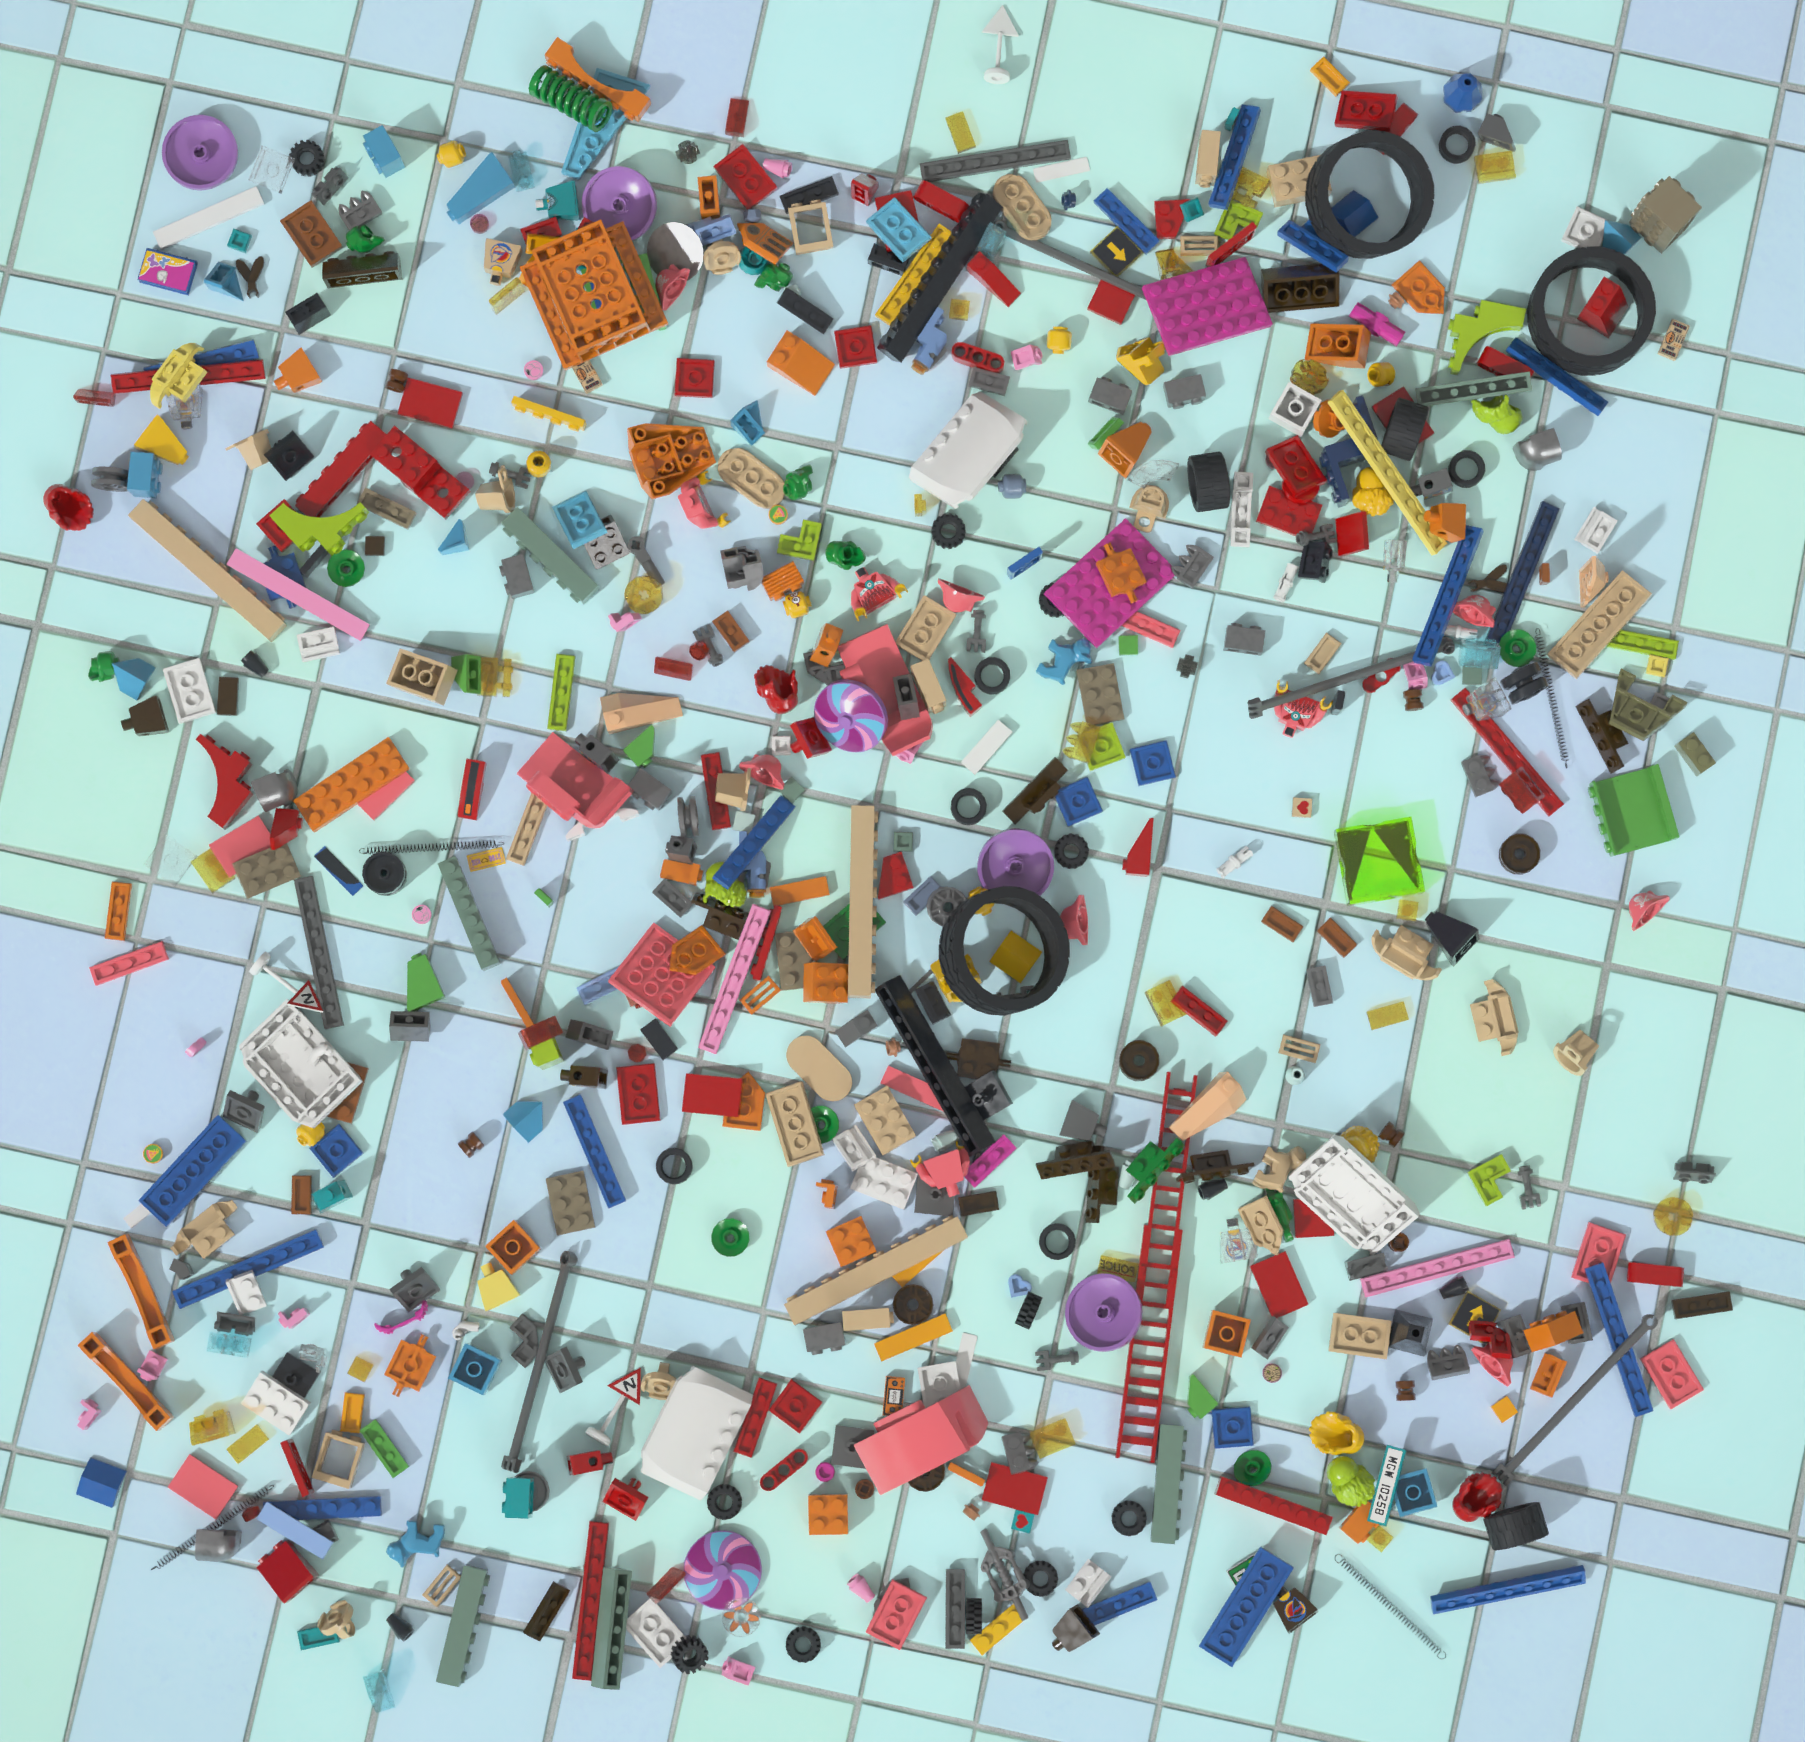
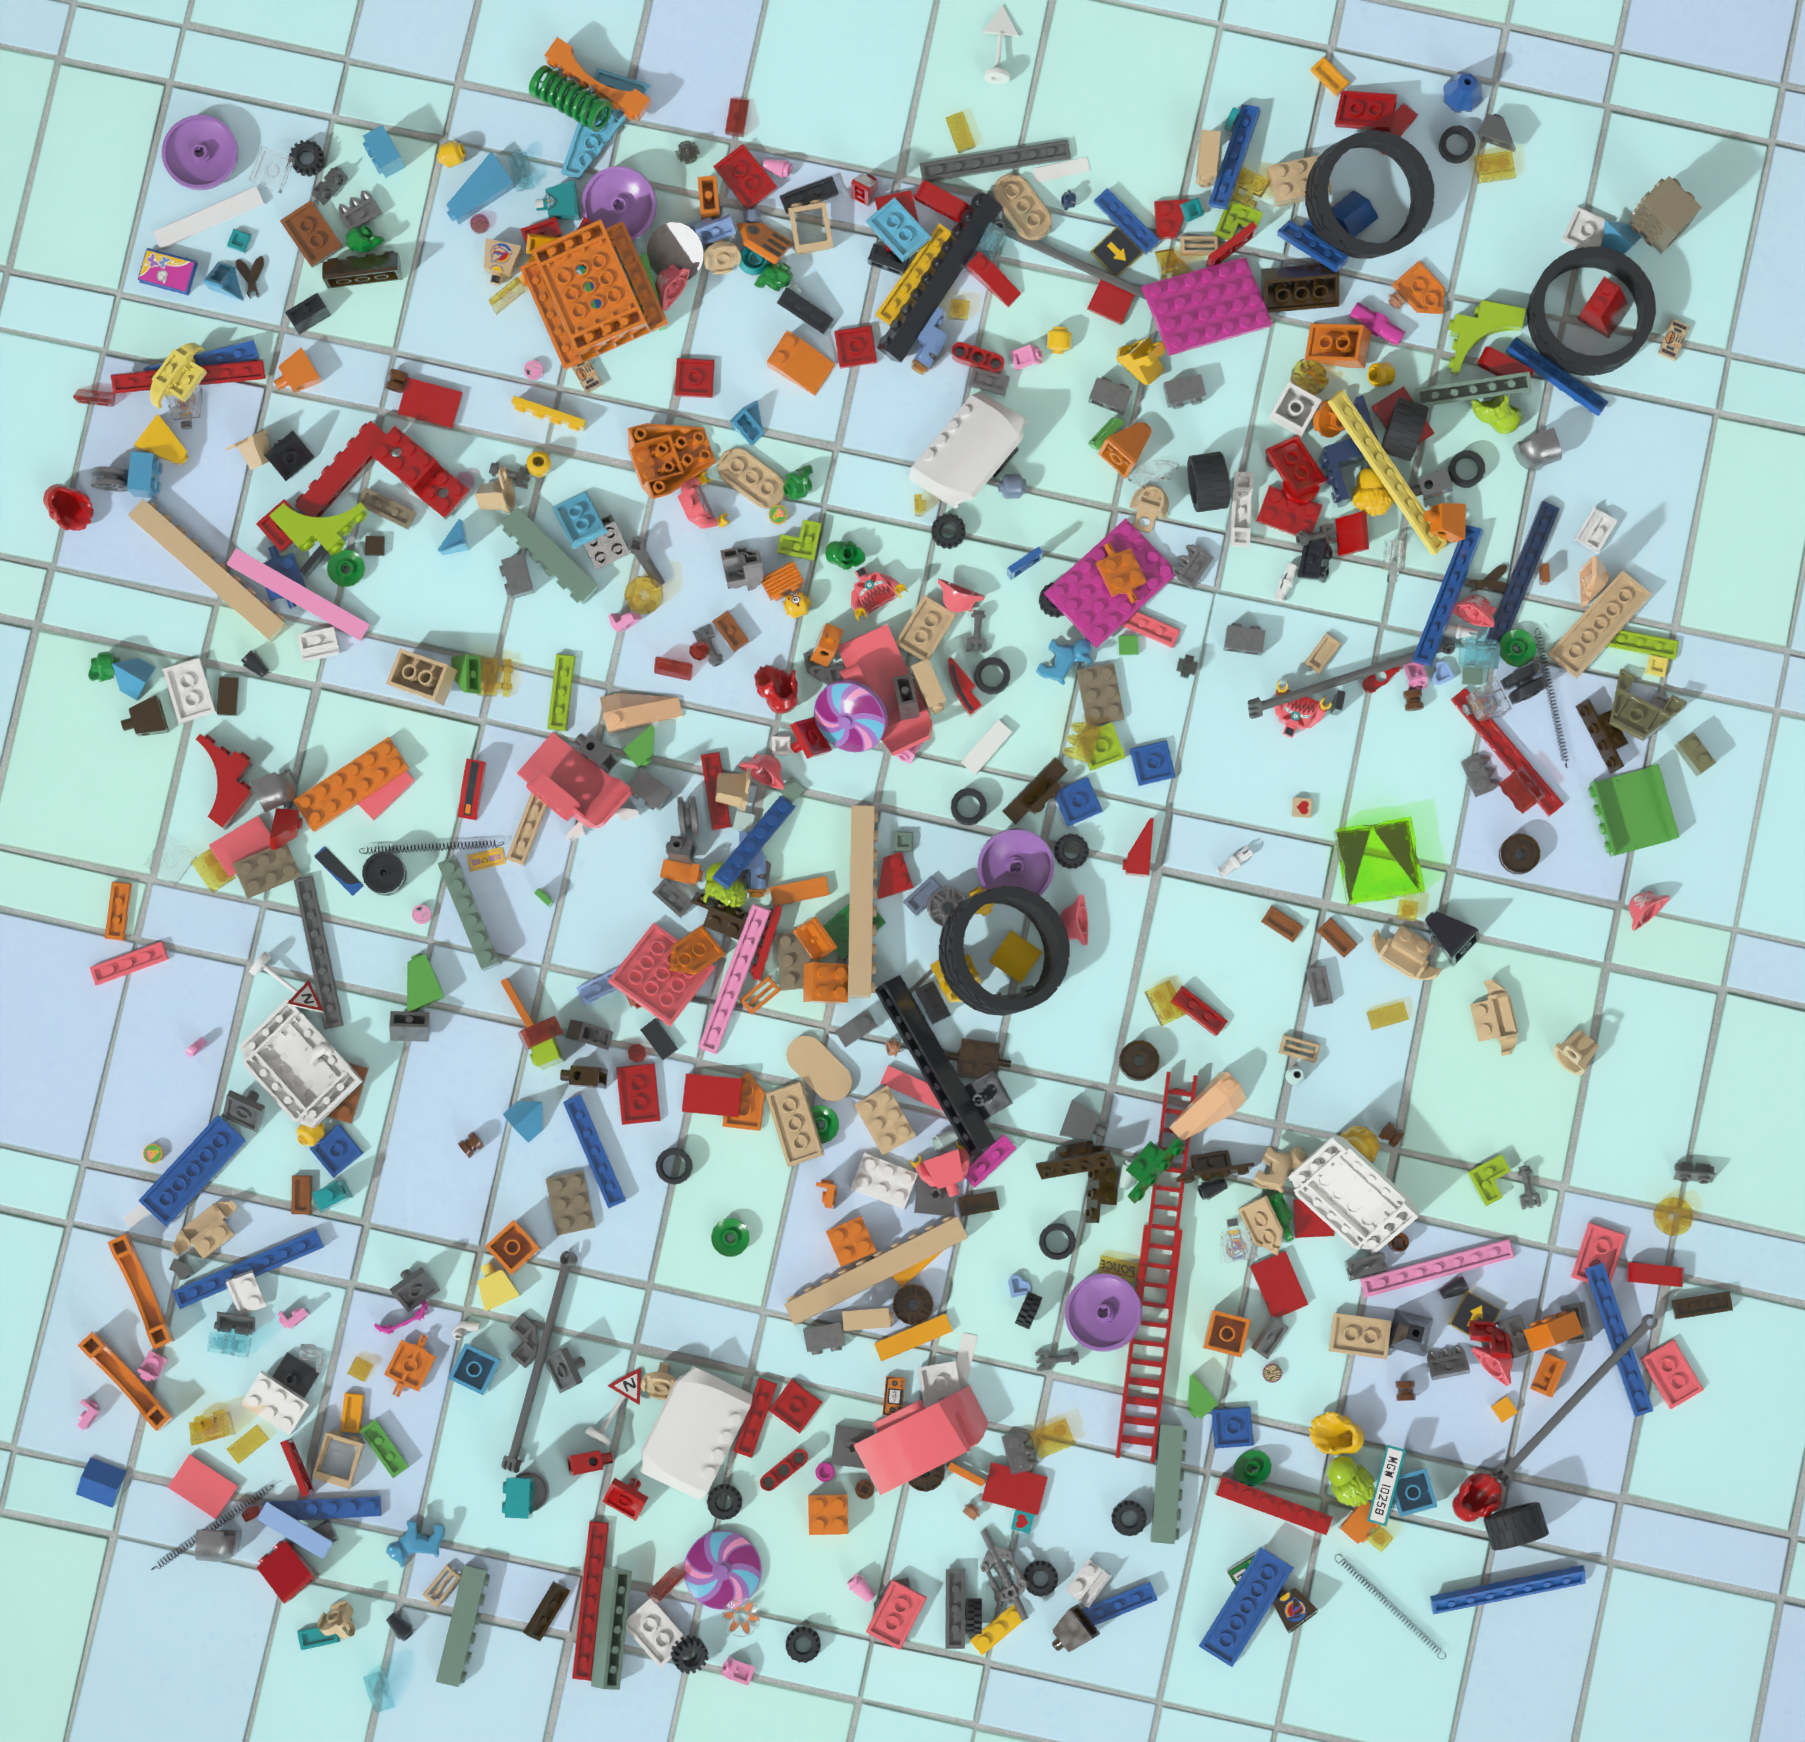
(854, 1148): white plate -> none

